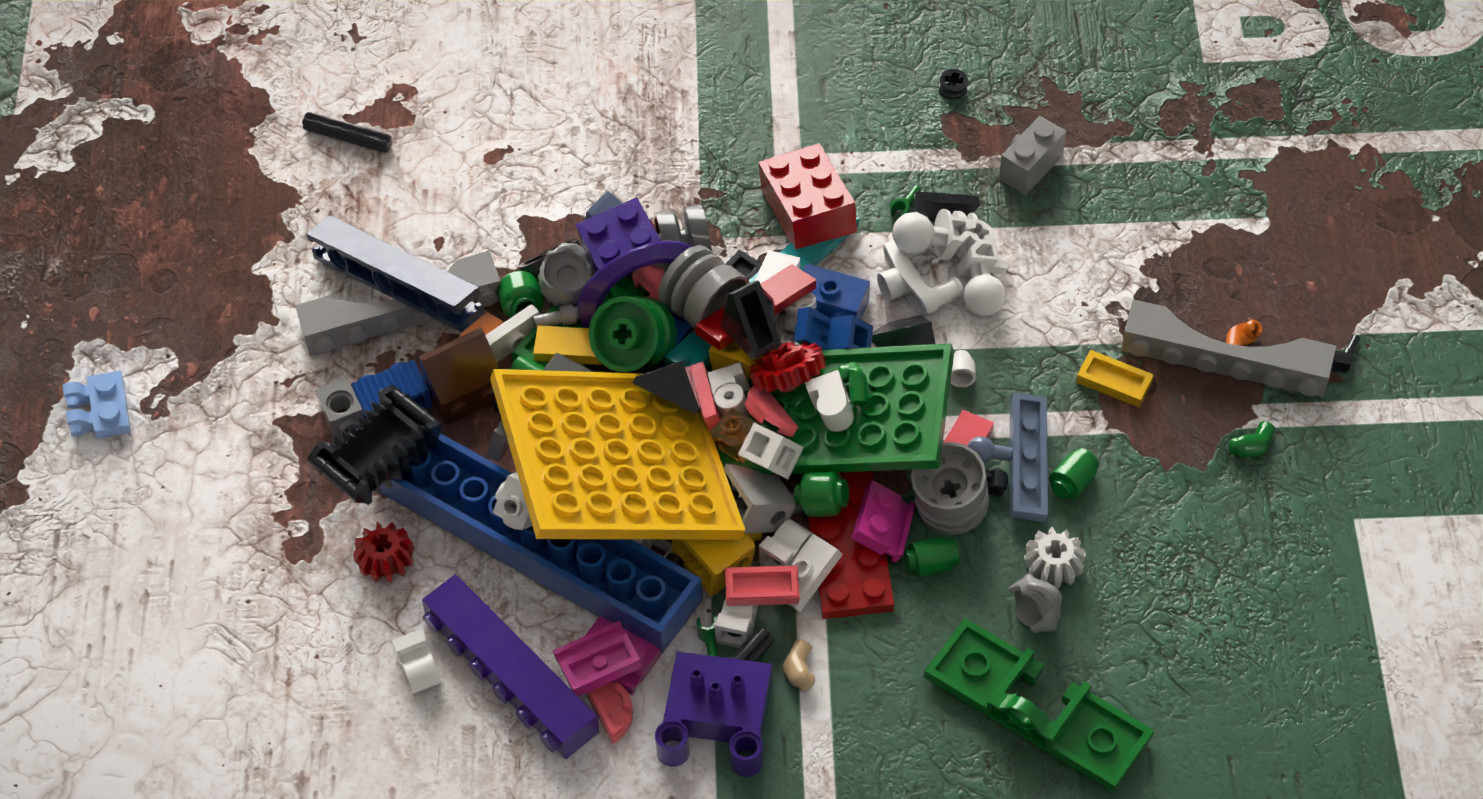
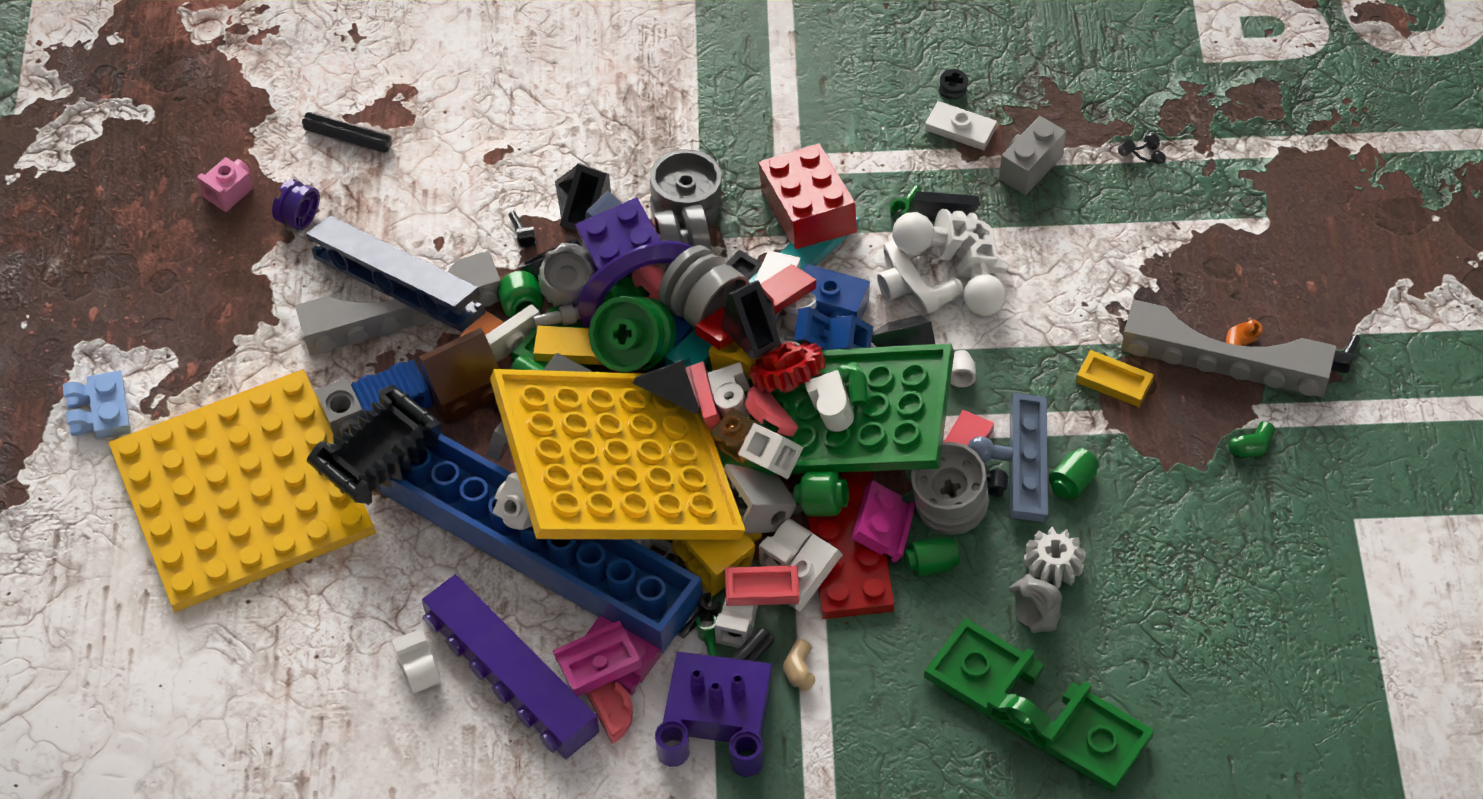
(226, 183): none -> bright pink brick
(233, 493): none -> yellow plate
(296, 204): none -> dark purple wheel
(383, 552): red gear -> none
(525, 235): none -> black hand
(578, 192): none -> black slope
(686, 180): none -> dark grey wheel
(704, 612): none -> black hand
(960, 125): none -> white plate
(1151, 142): none -> black piece

